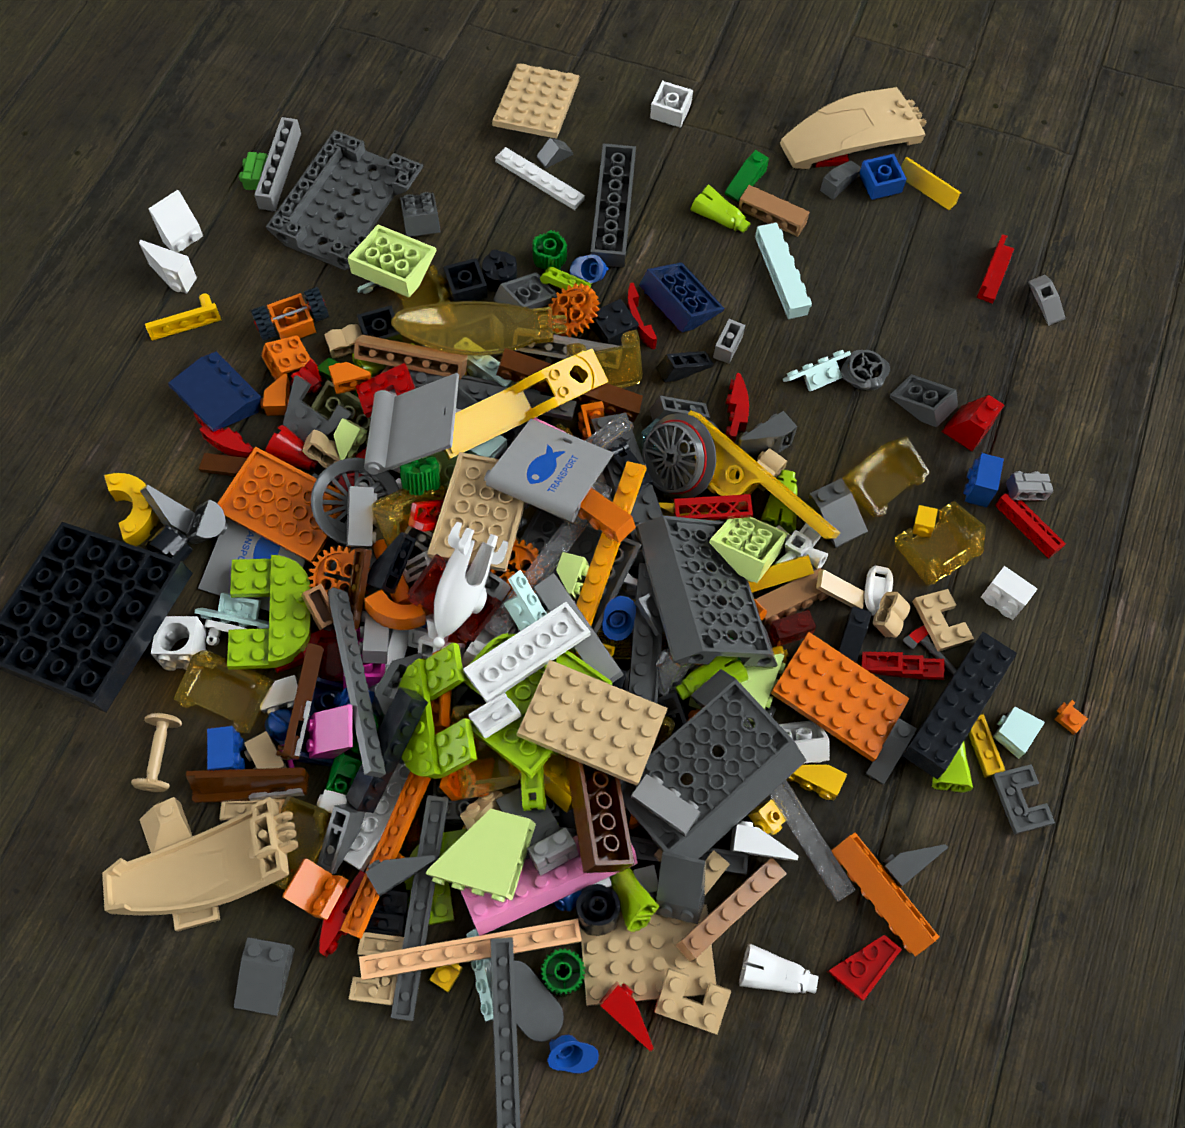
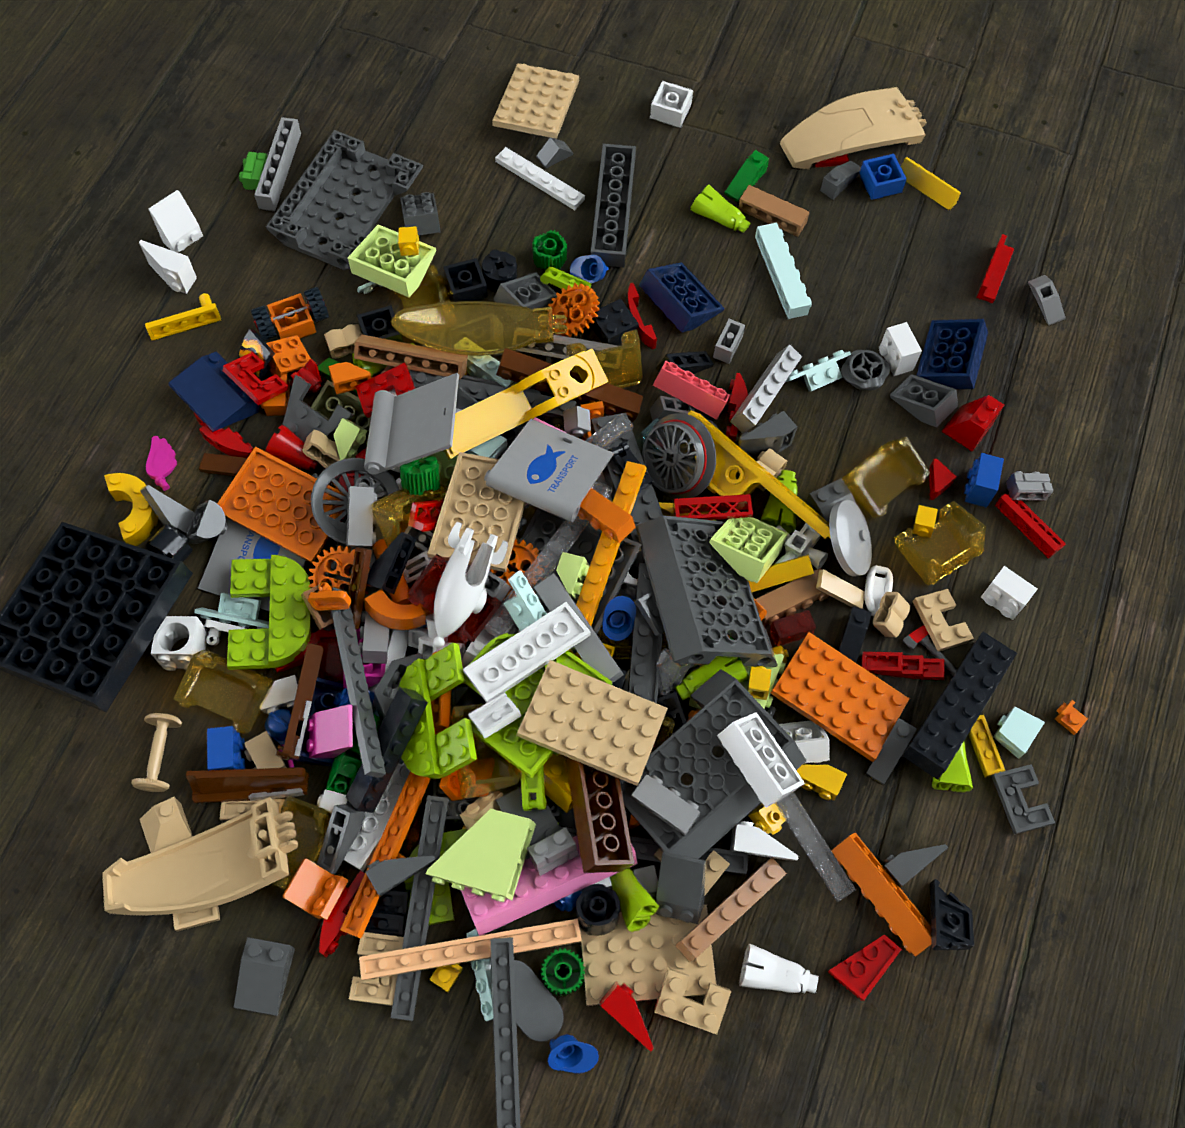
(160, 461): none -> dark pink animal
(242, 373): none -> red plate
(254, 343): none -> black slope
(328, 599): none -> orange piece
(408, 241): none -> yellow brick
(577, 421): none -> light grey brick
(691, 389): none -> coral brick
(759, 682): none -> yellow brick
(760, 759): none -> white slope
(766, 389): none -> light grey brick
(850, 538): none -> light grey dish
(900, 349): none -> white brick
(939, 478): none -> red slope
(949, 921): none -> black wing
(953, 352): none -> dark blue slope

